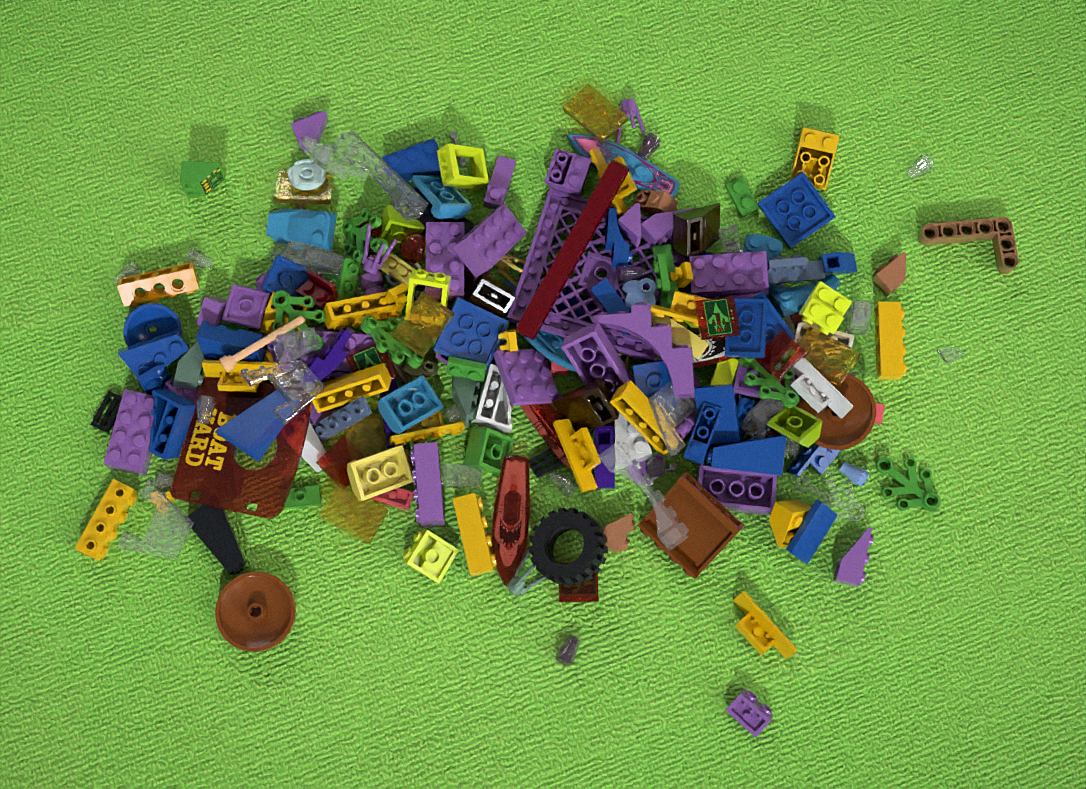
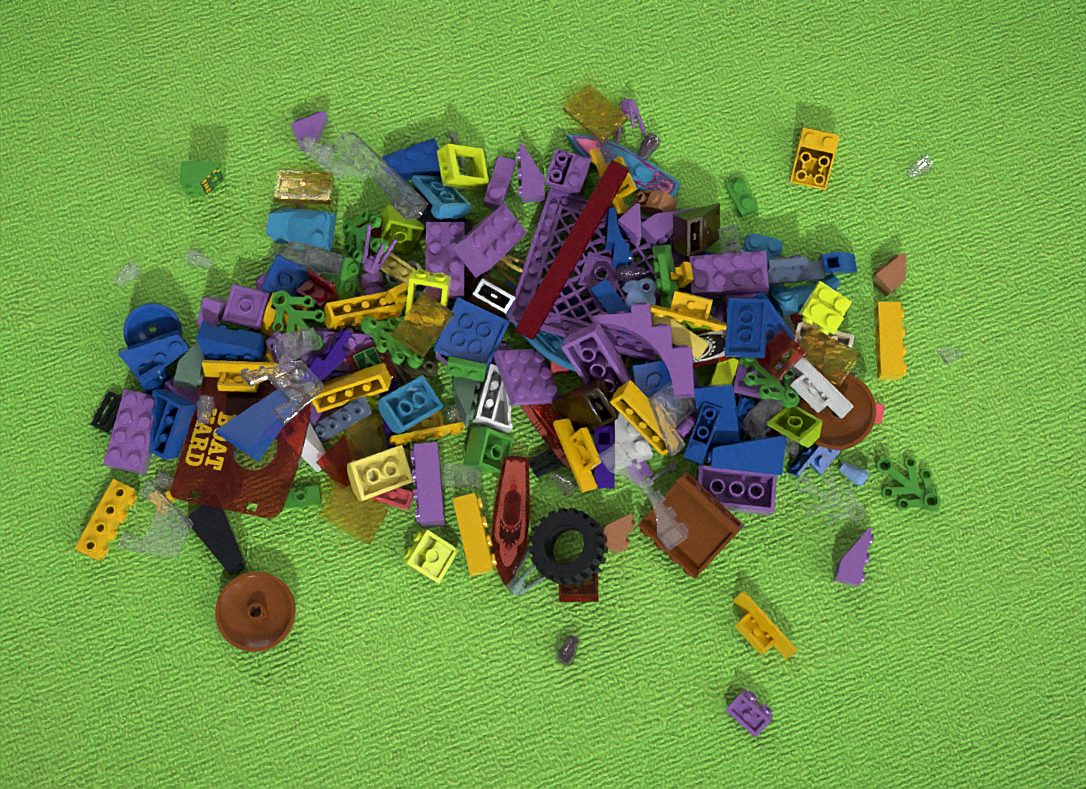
(165, 276): light orange brick -> none
(229, 362): light nougat piece -> none
(306, 175): light aqua tile -> none
(413, 247): clear red piece -> none
(511, 340): yellow tile -> none
(532, 180): none -> medium lavender slope
(655, 465): clear purple cone -> none
(717, 318): tile -> none
(786, 520): yellow slope -> none
(796, 210): blue plate -> none
(811, 532): blue tile -> none
(858, 317): clear slope -> none
(975, 234): medium nougat beam -> none

